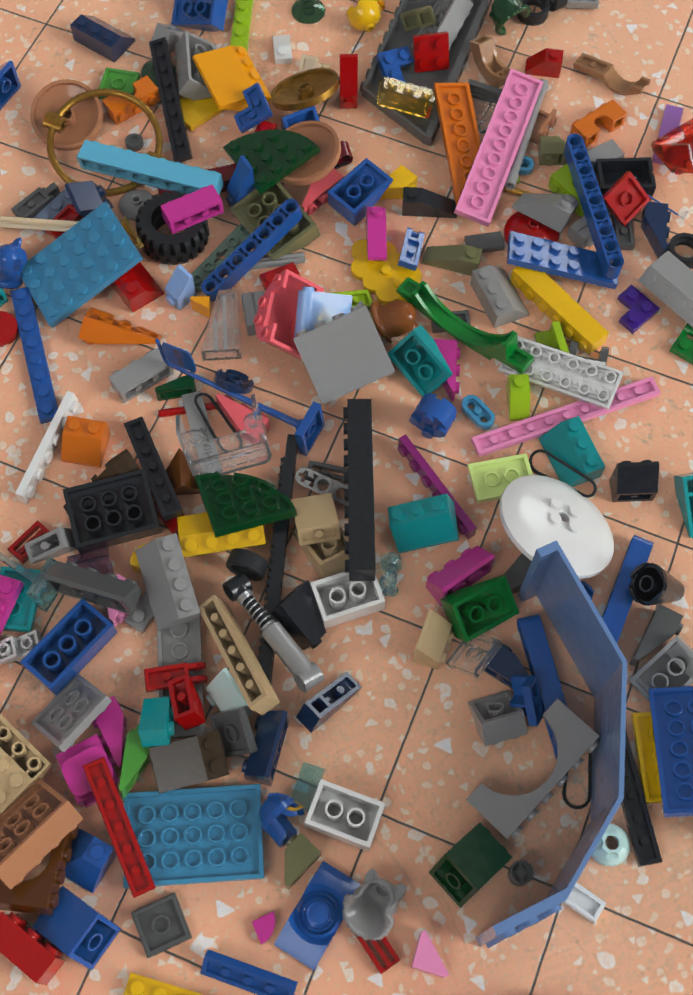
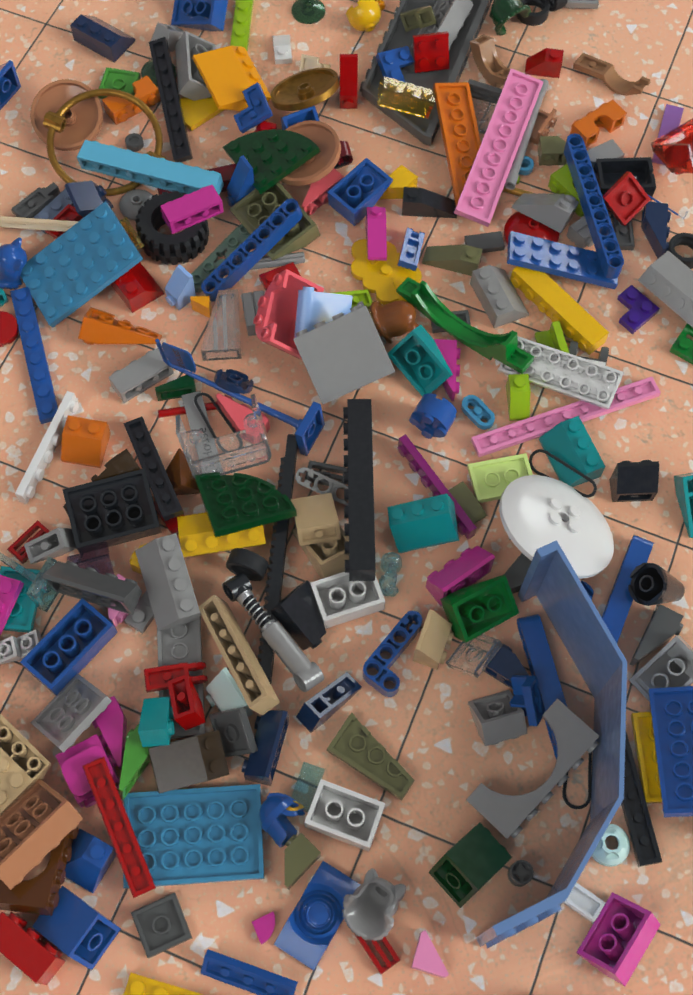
(367, 756): none -> olive wing
(395, 649): none -> blue beam
(468, 502): none -> olive slope
(619, 938): none -> dark pink slope

